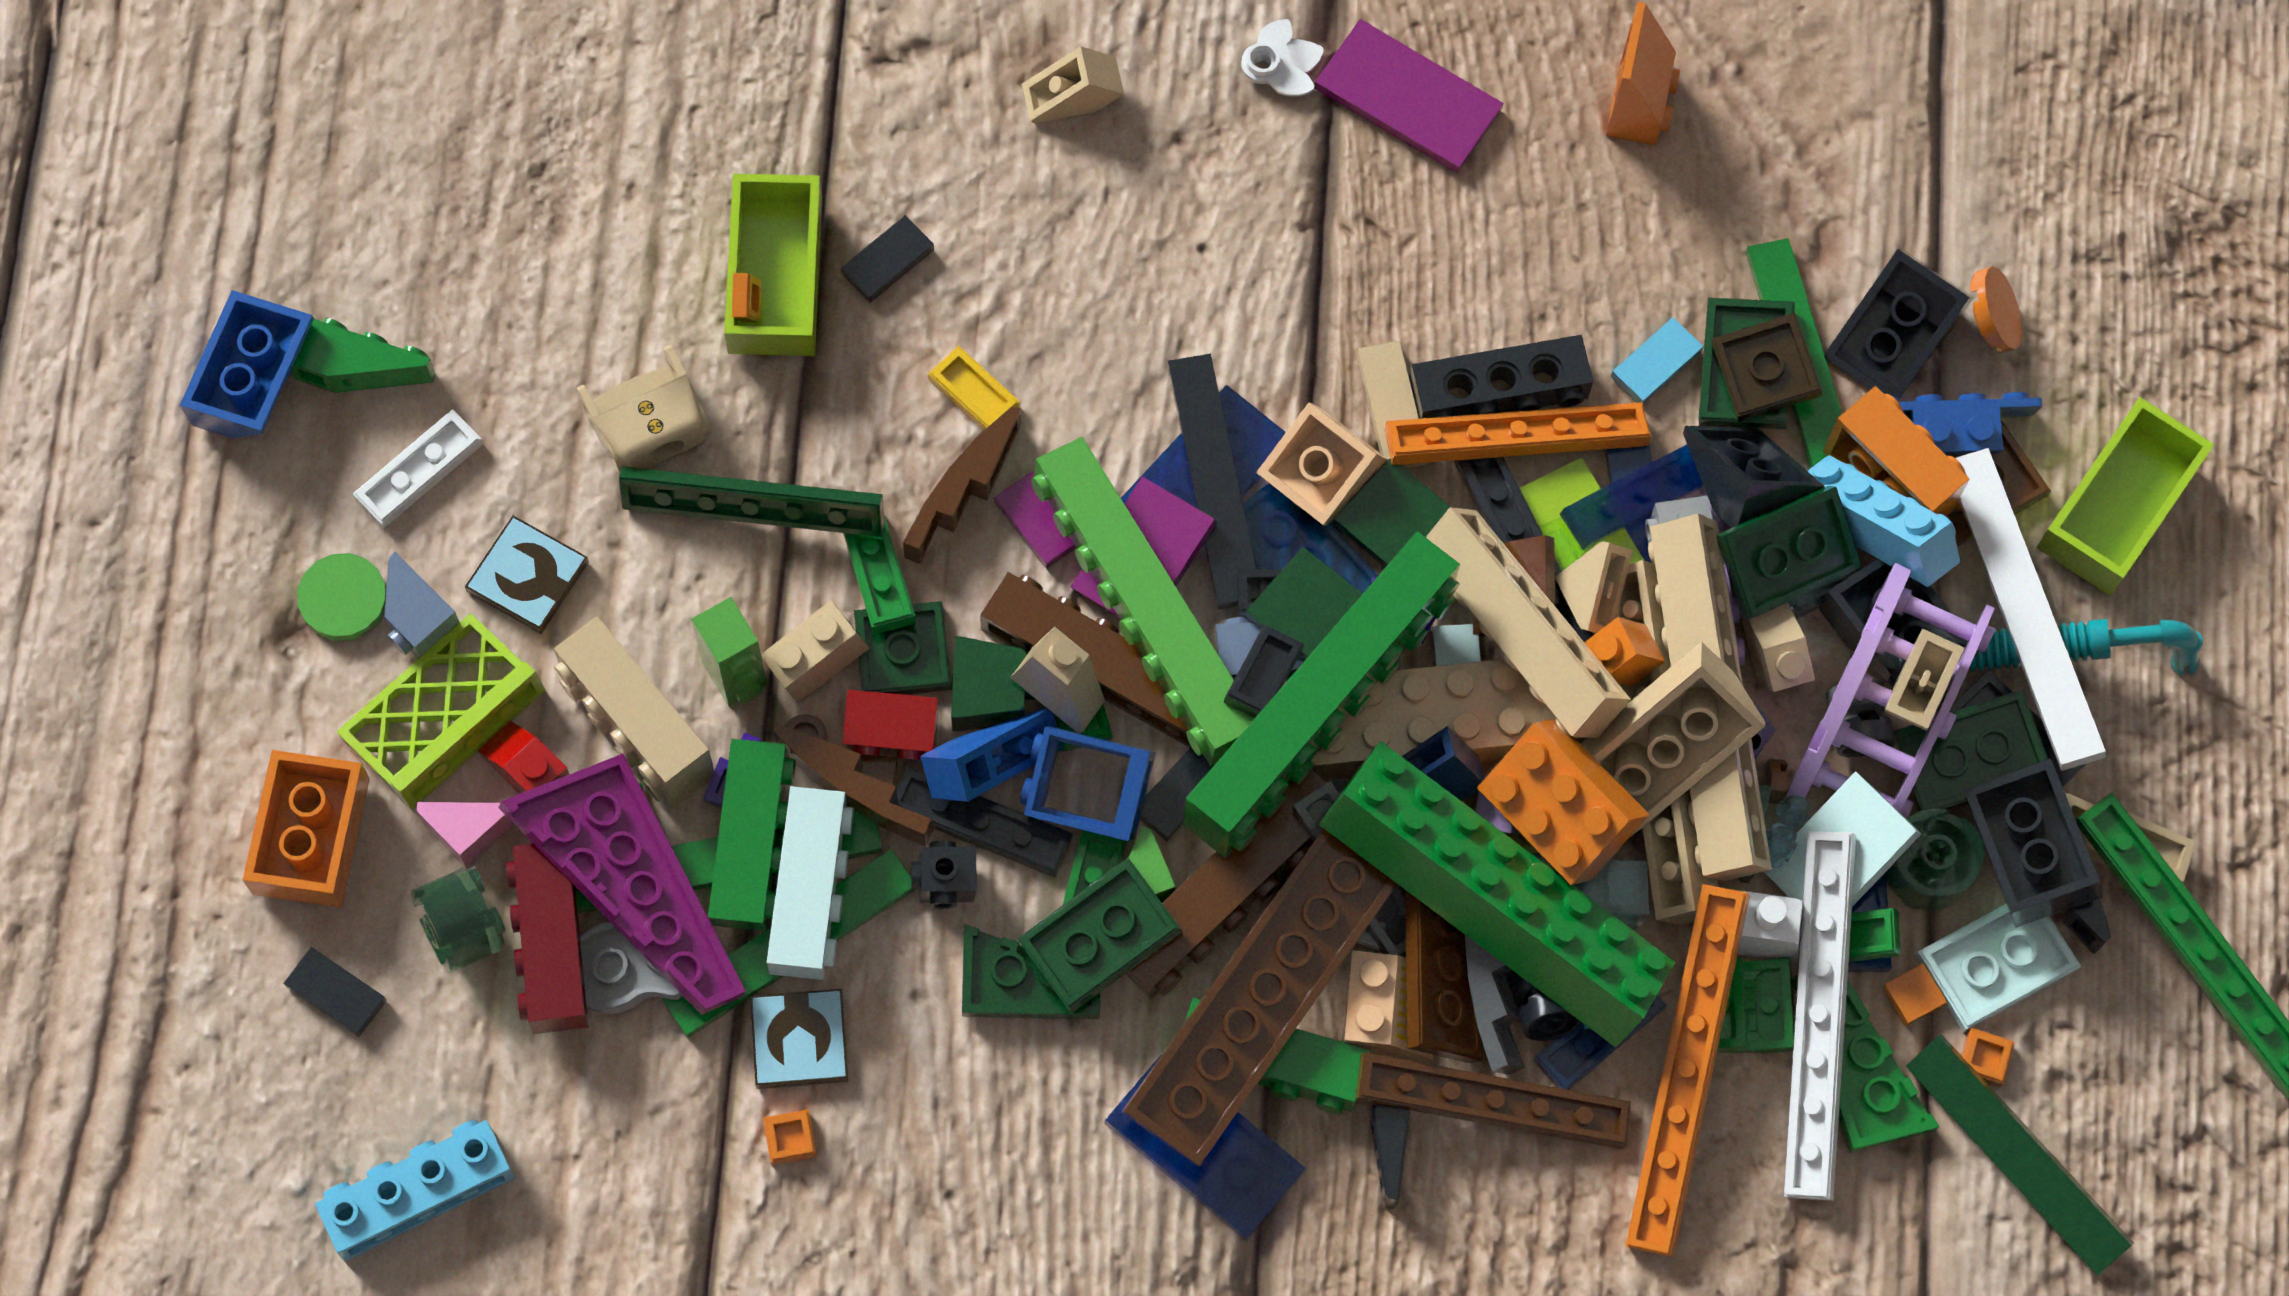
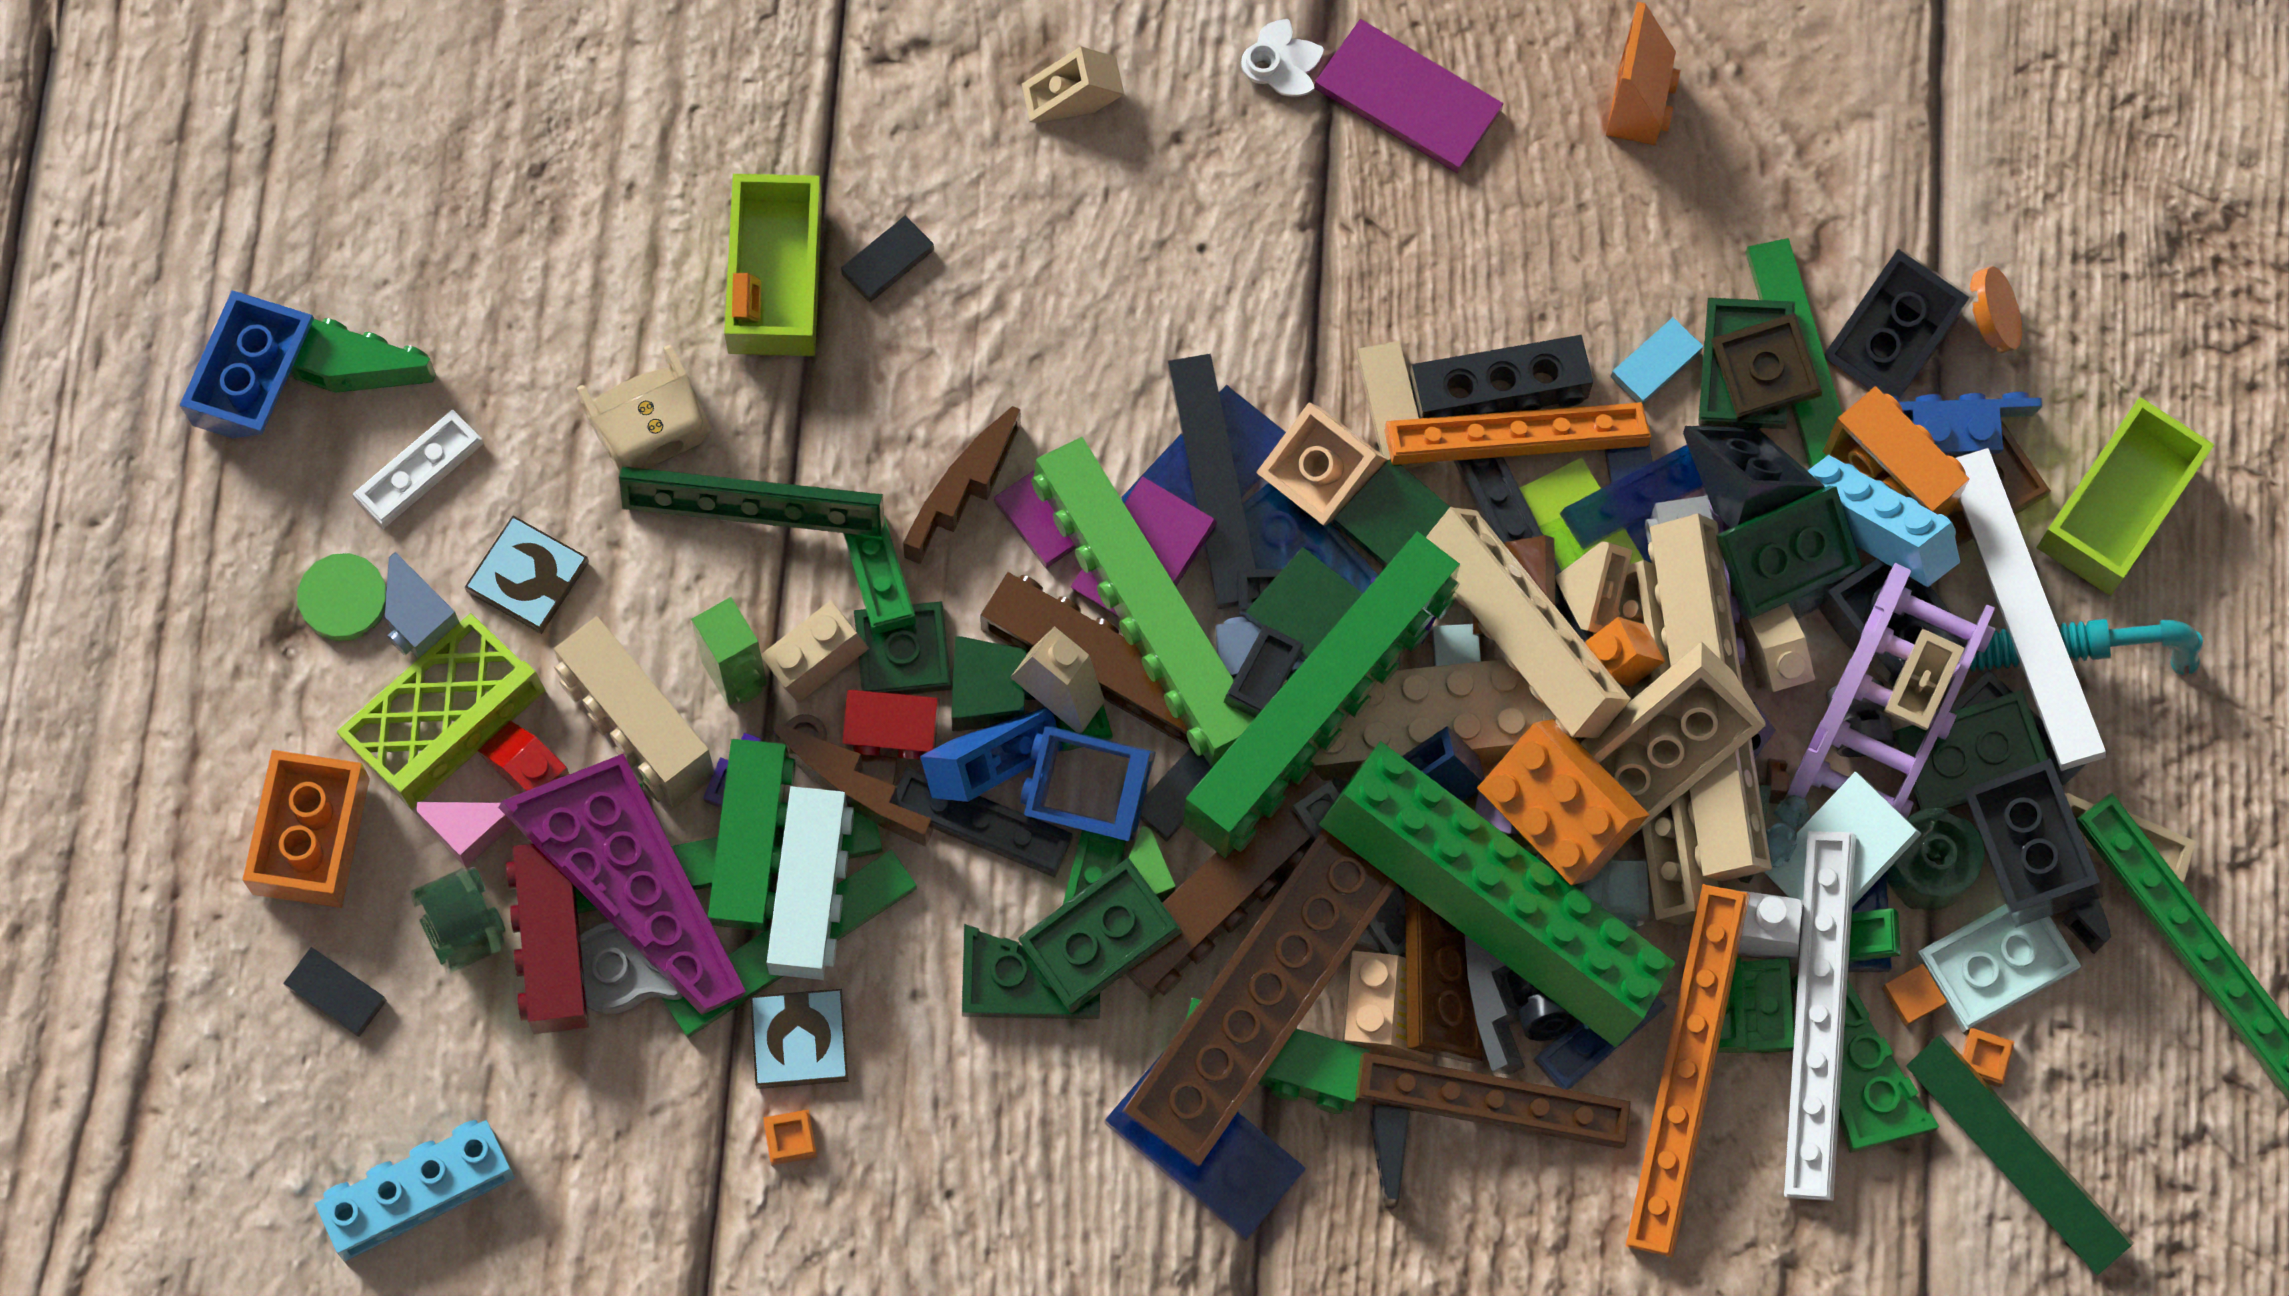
(959, 876): black brick -> none
(972, 388): yellow tile -> none

